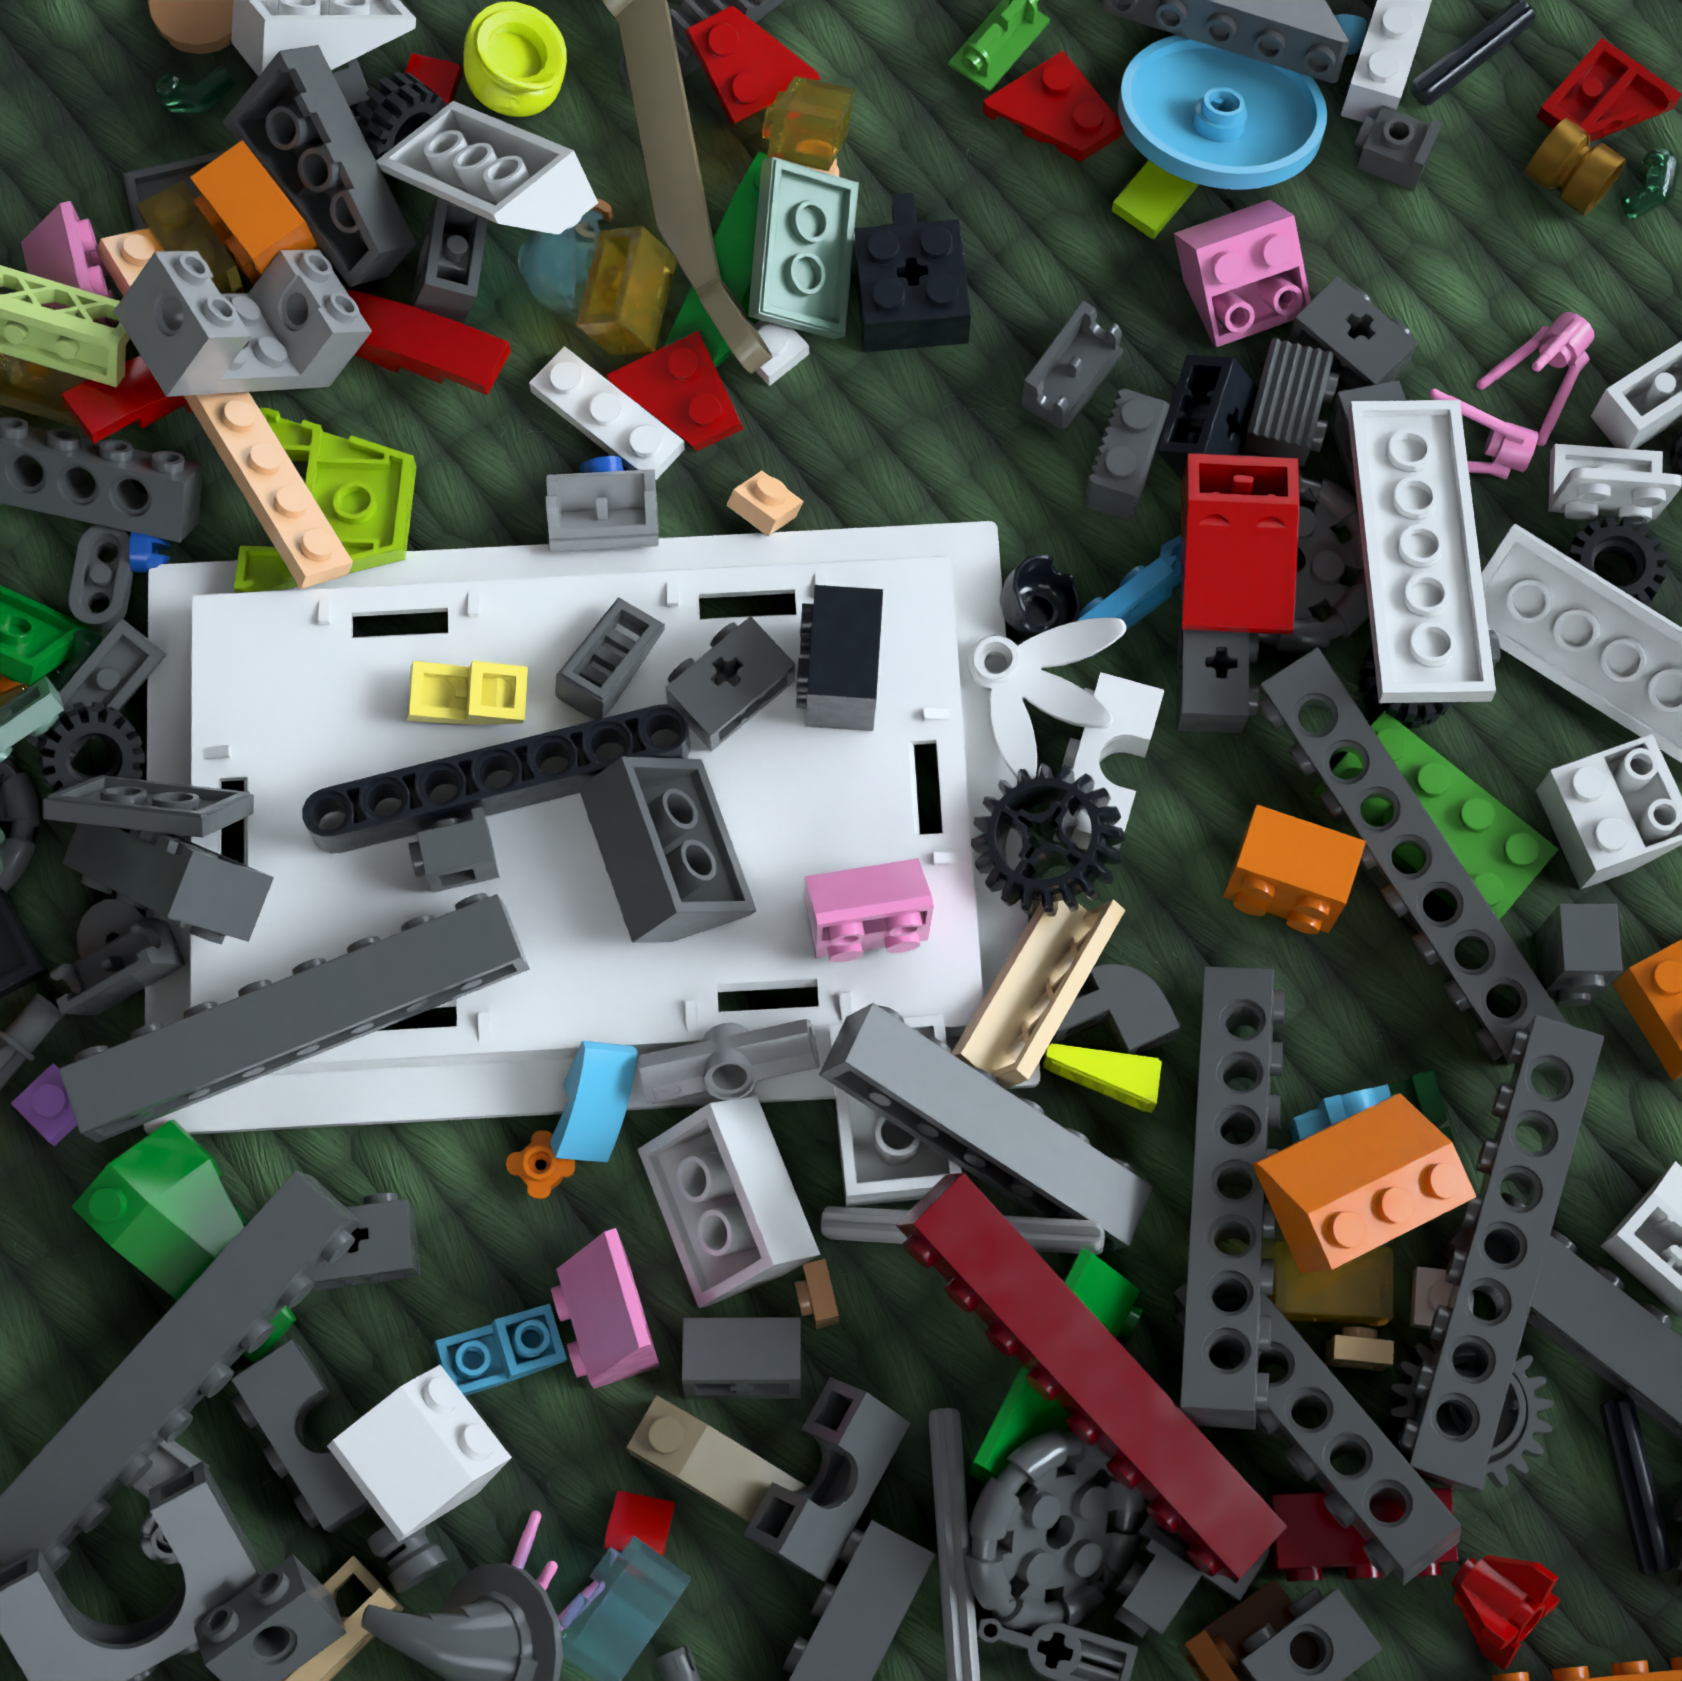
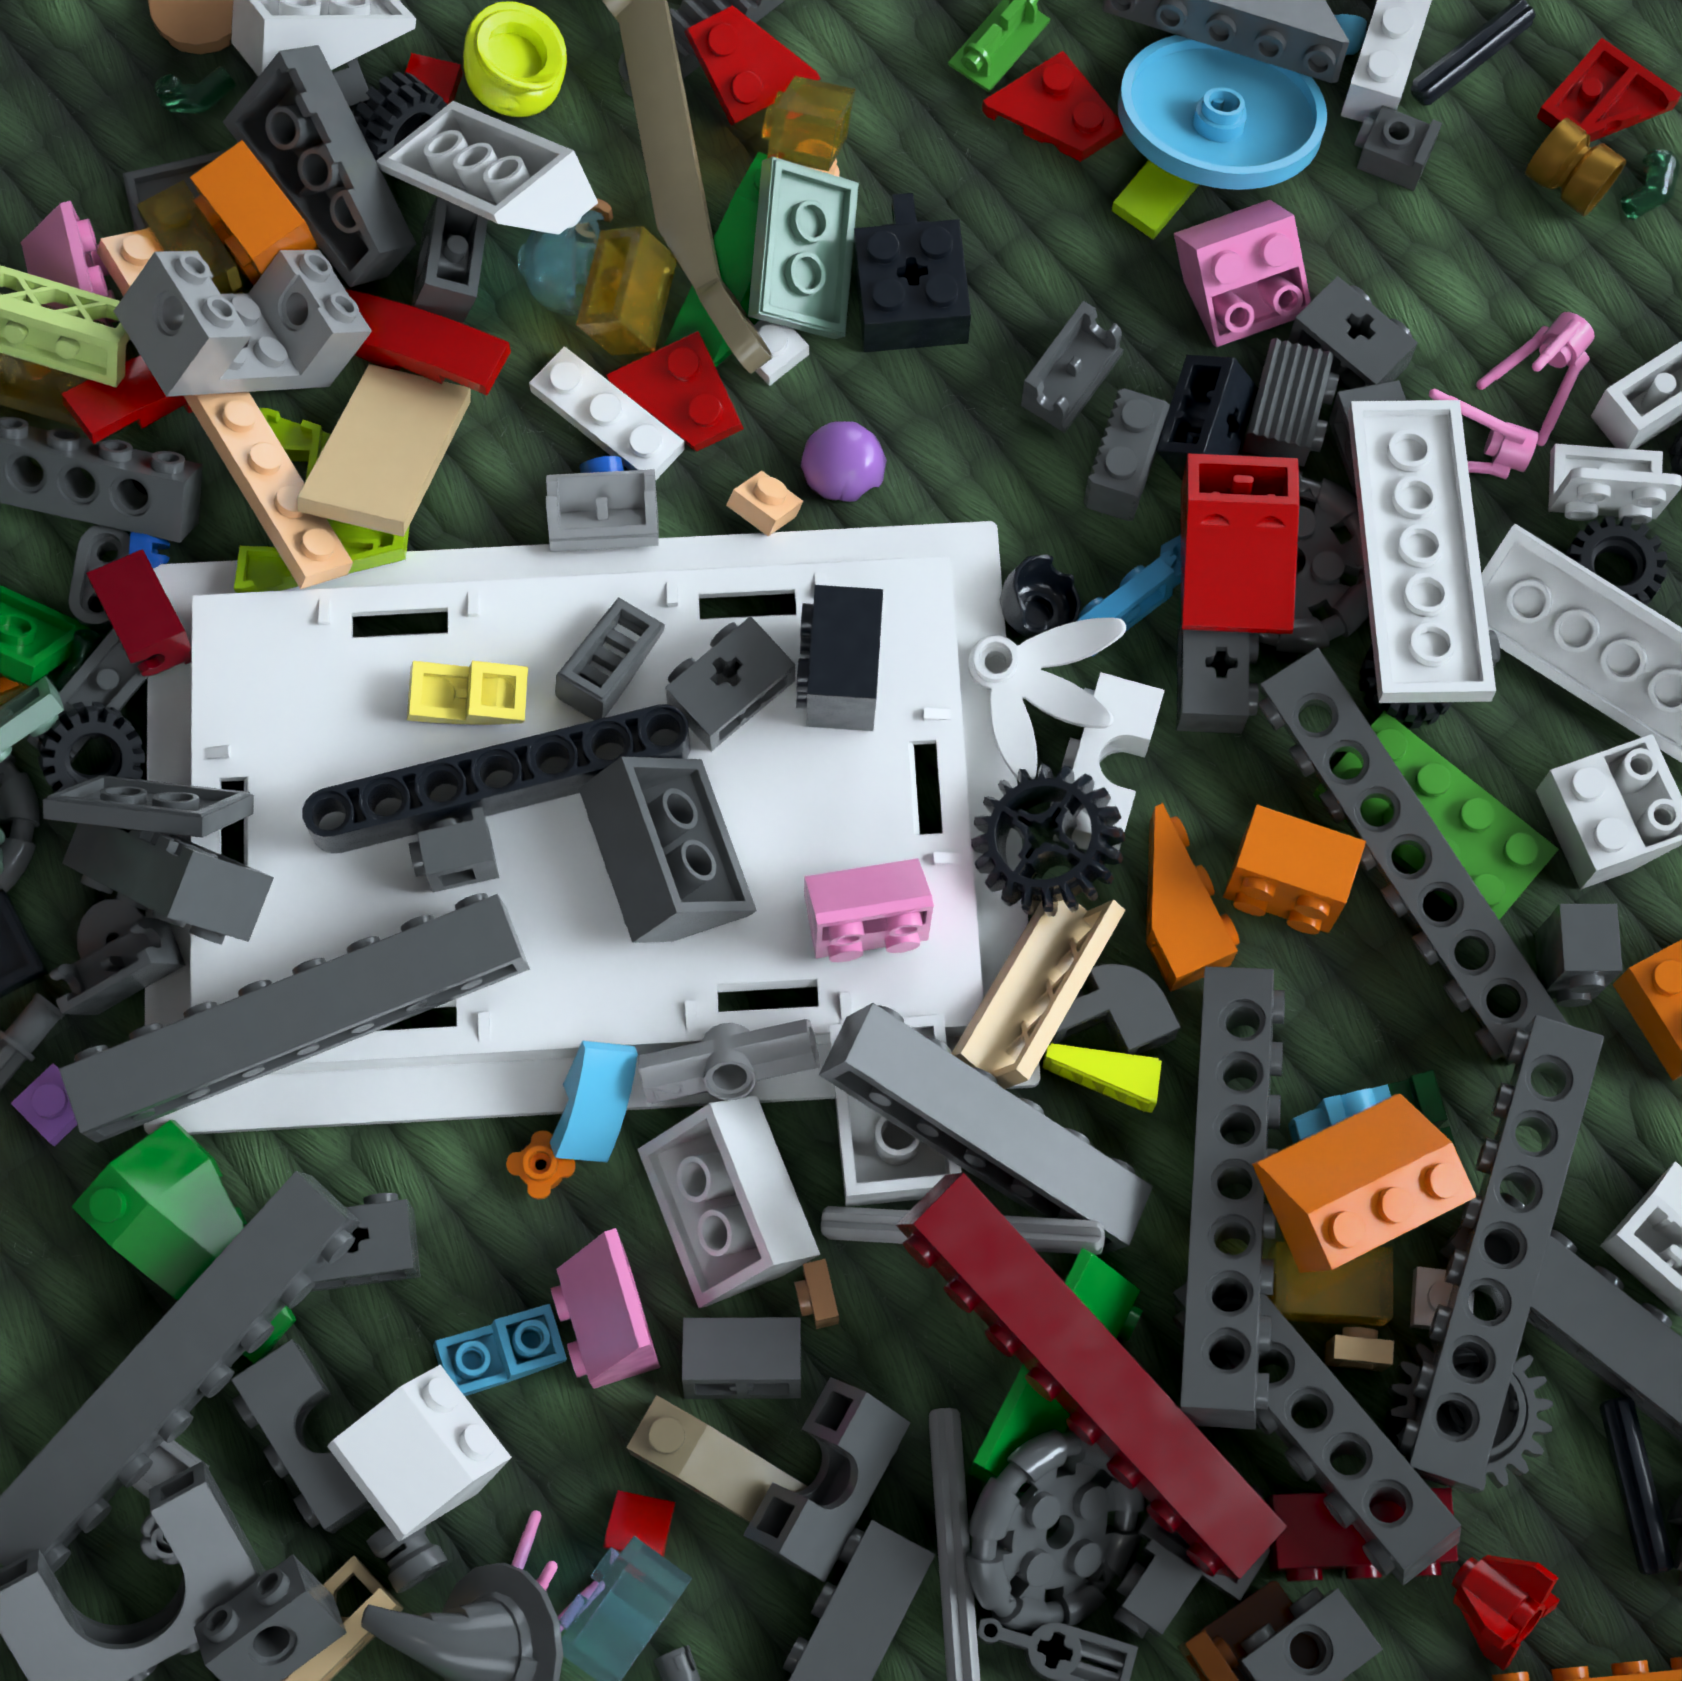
(141, 613): none -> dark red hinge
(384, 450): none -> tan tile
(843, 461): none -> medium lavender hair
(1181, 917): none -> orange slope

